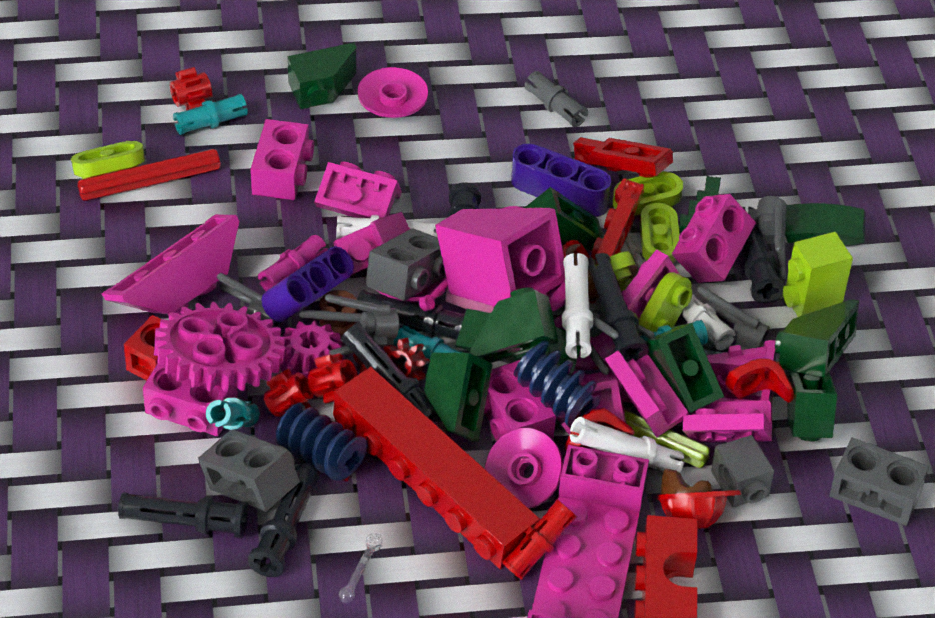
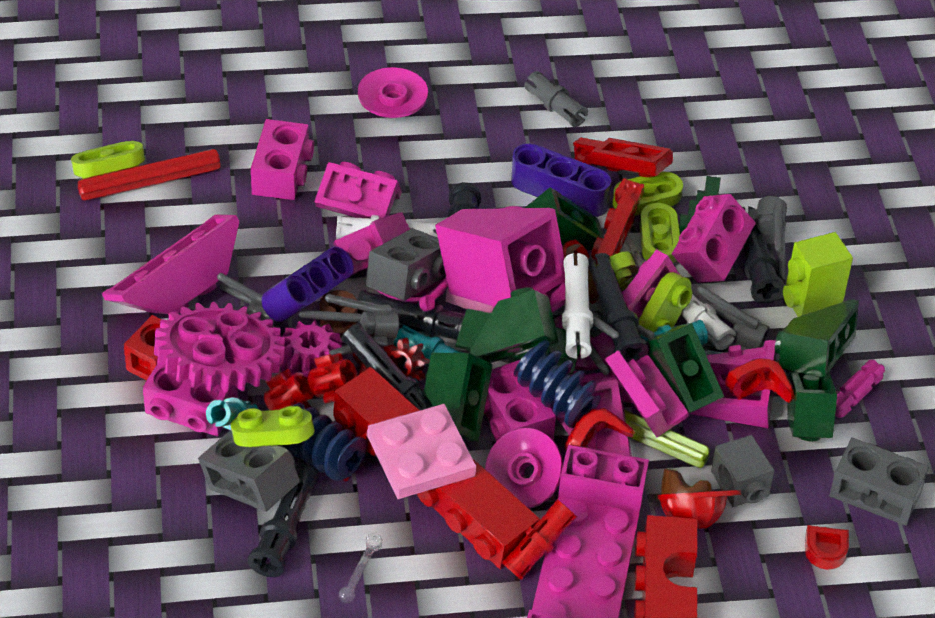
(190, 88): red gear -> none
(206, 514): black pin -> none
(210, 114): teal pin -> none
(272, 427): none -> lime plate
(292, 261): dark pink pin -> none
(321, 74): dark green slope -> none
(421, 451): none -> bright pink plate
(618, 442): white pin -> none
(730, 421): dark pink bracket -> none
(817, 219): dark green slope -> none
(826, 546): none -> red tile
(858, 387): none -> dark pink axle

